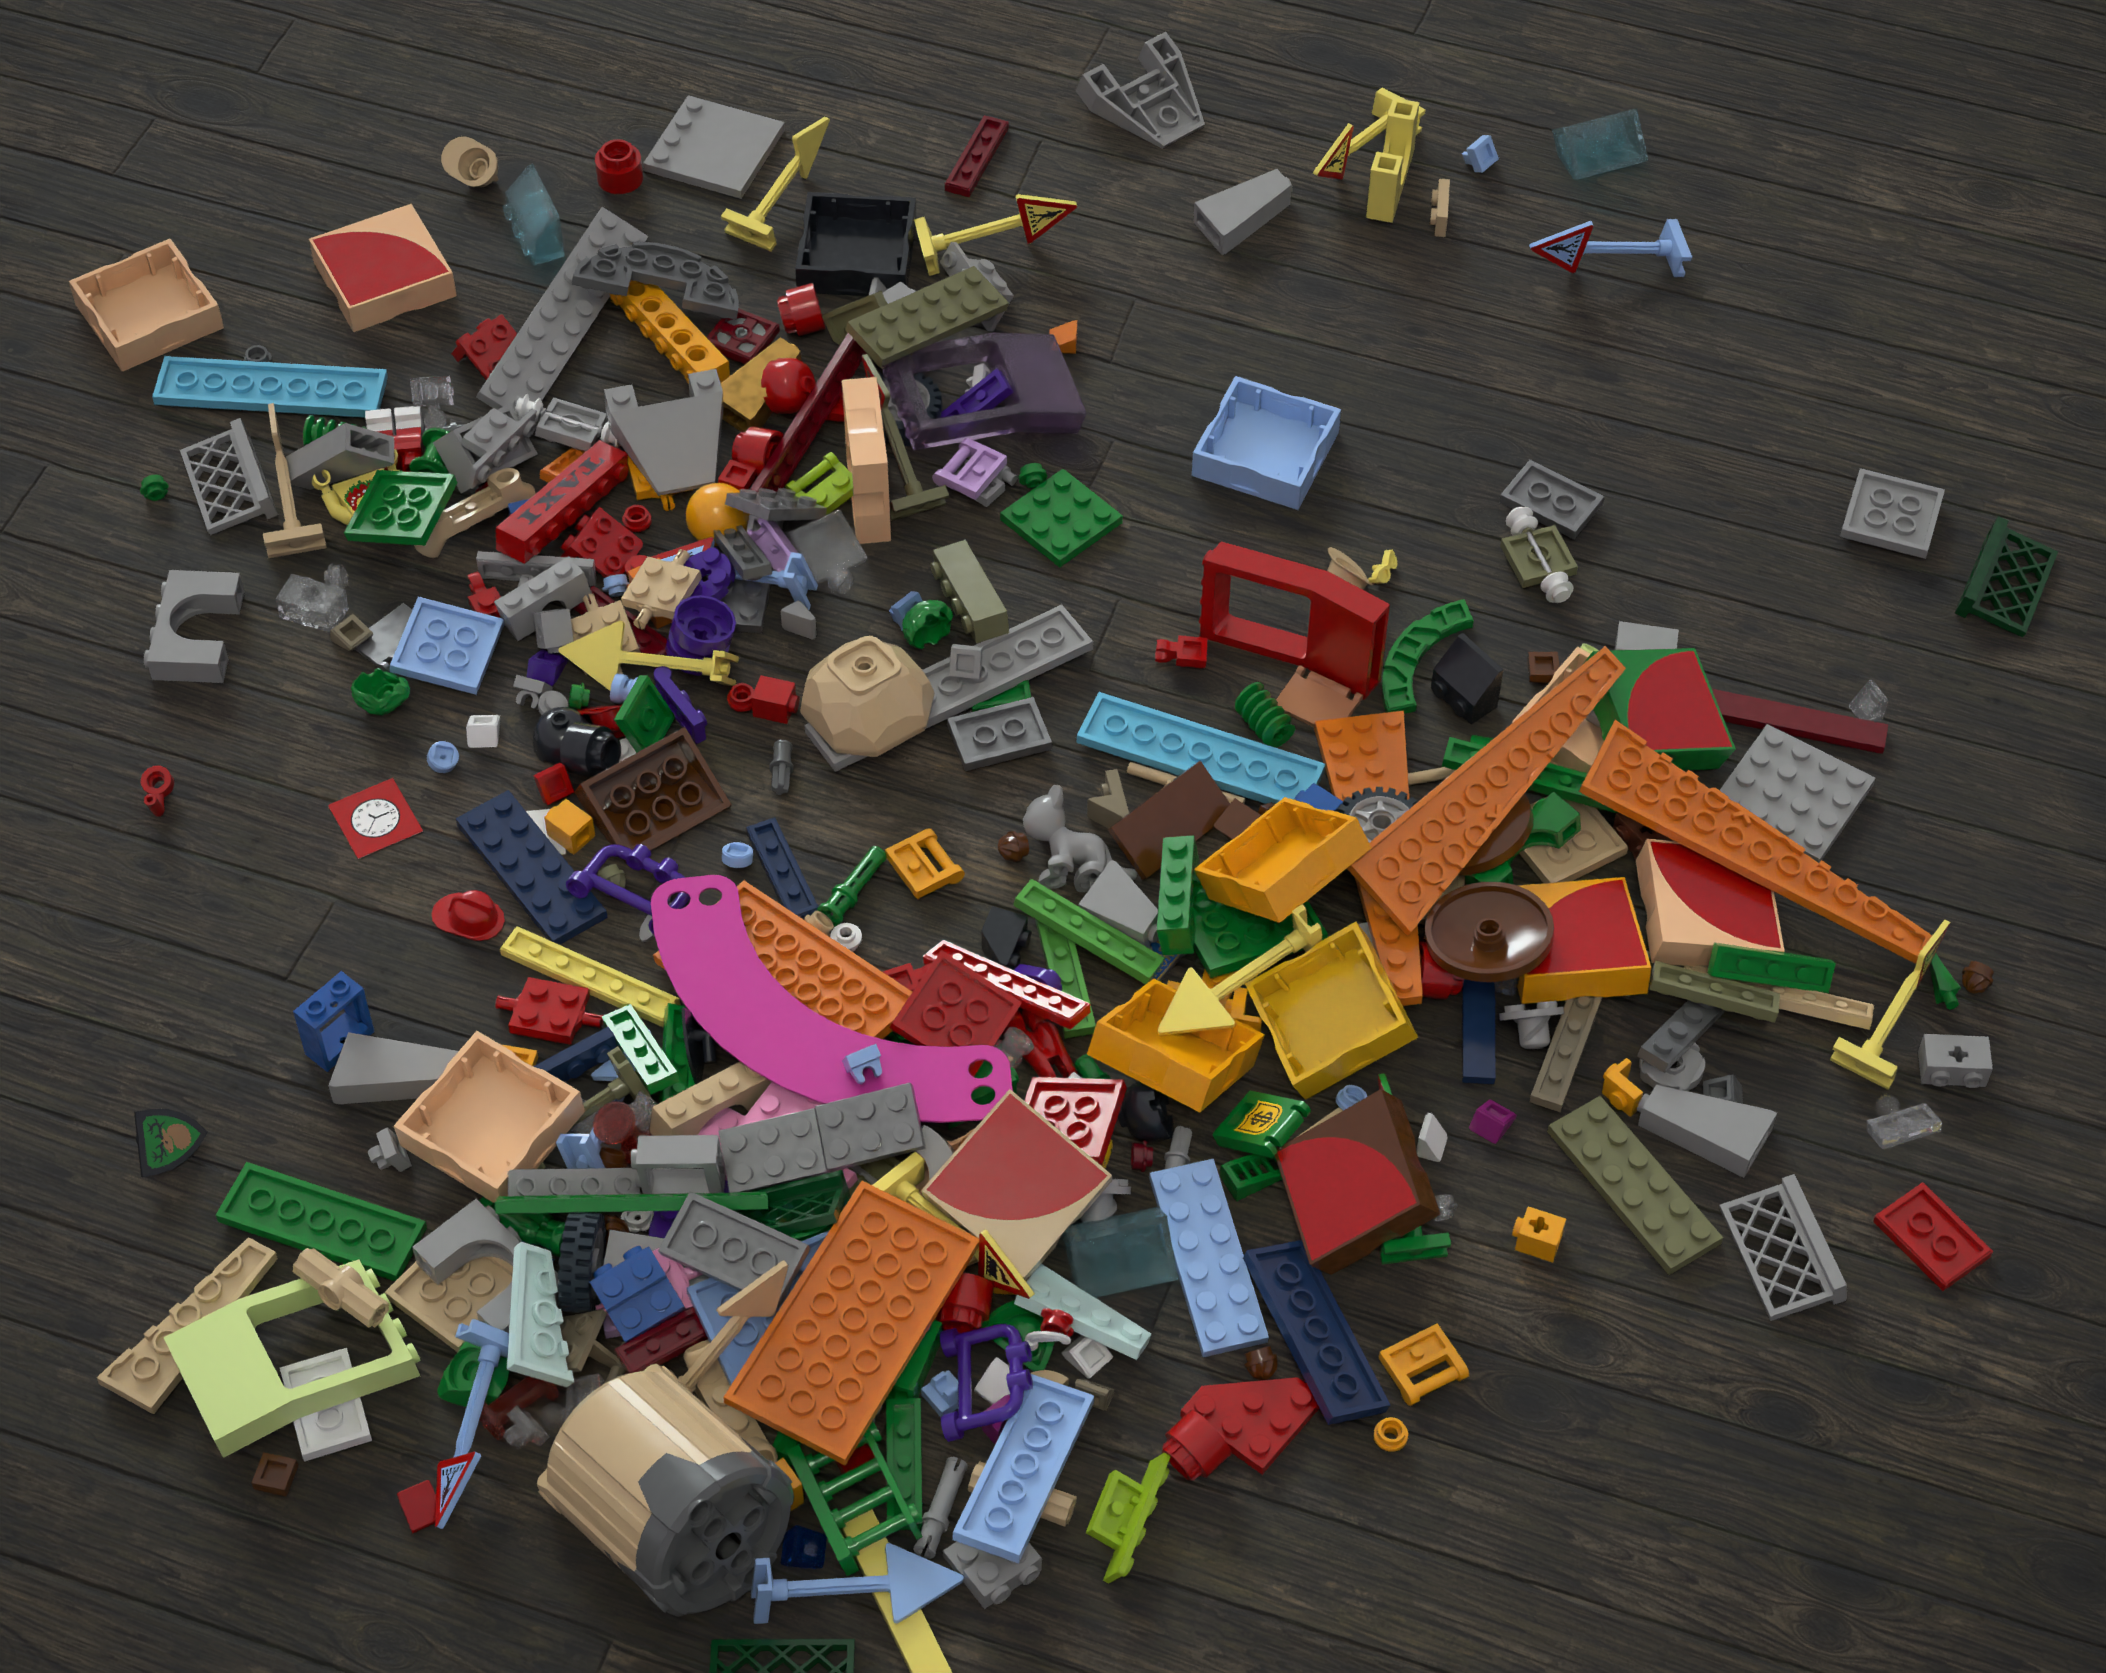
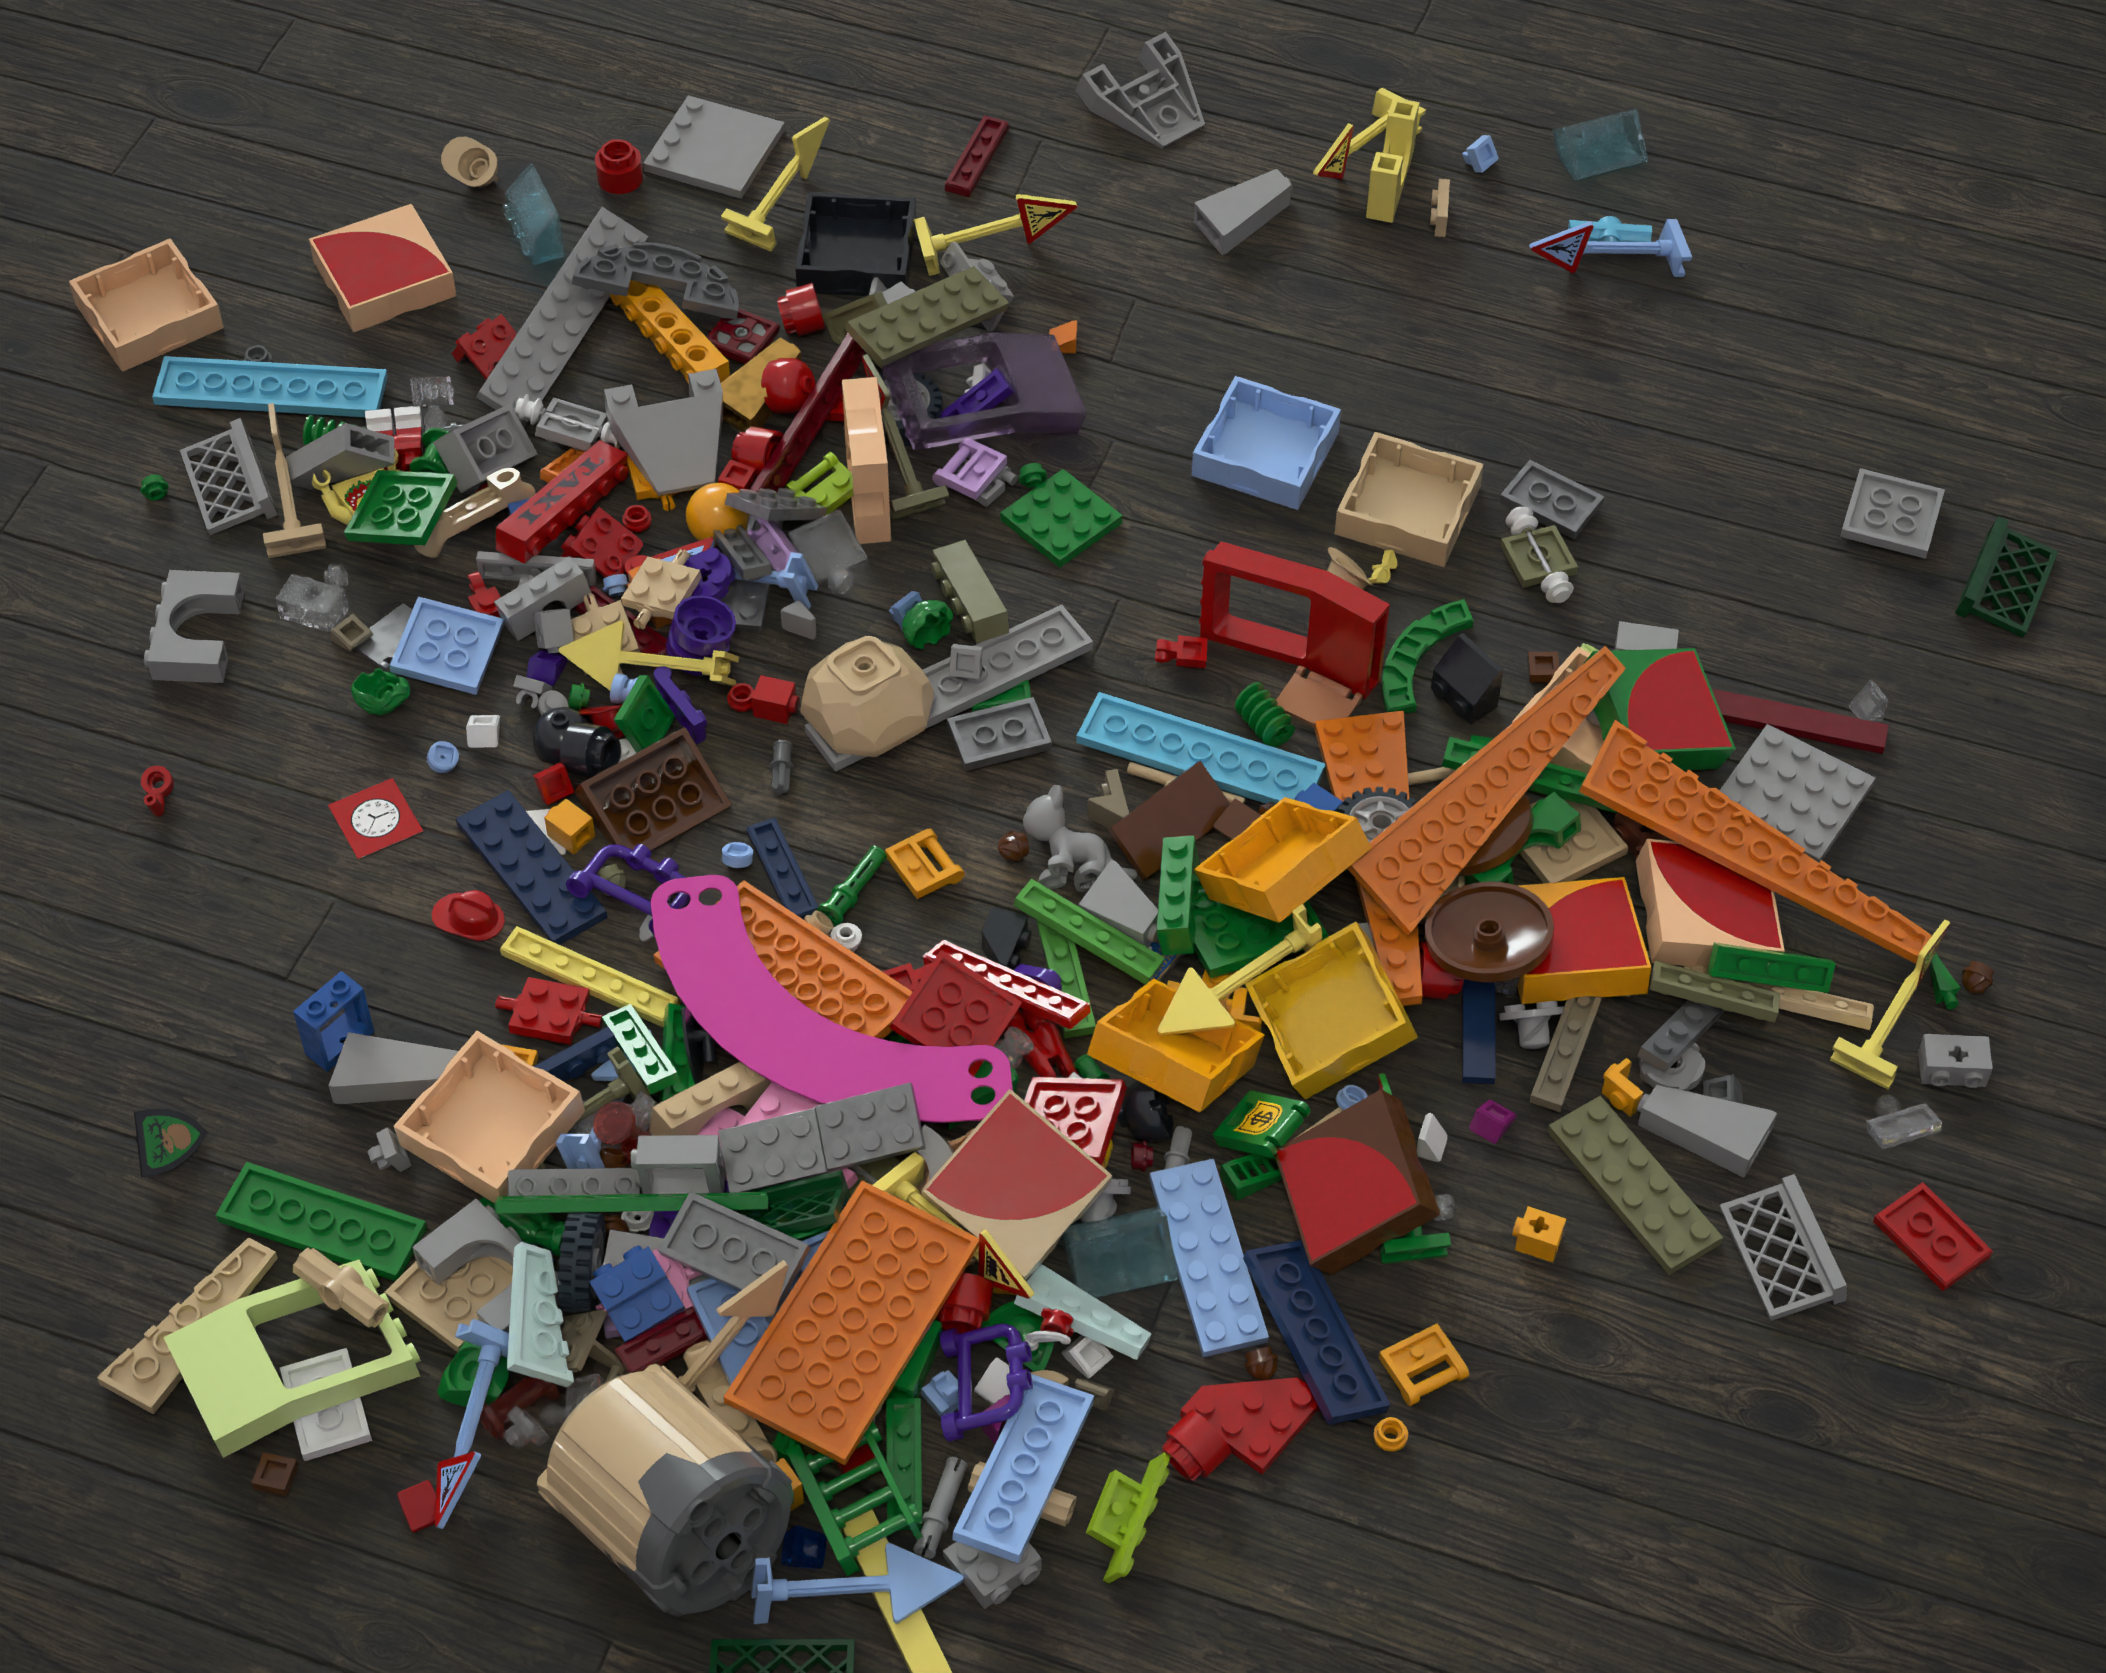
(493, 439): light grey bracket -> none
(863, 1059): light blue tile -> none
(1409, 499): none -> tan tile
(1611, 230): none -> medium azure piece

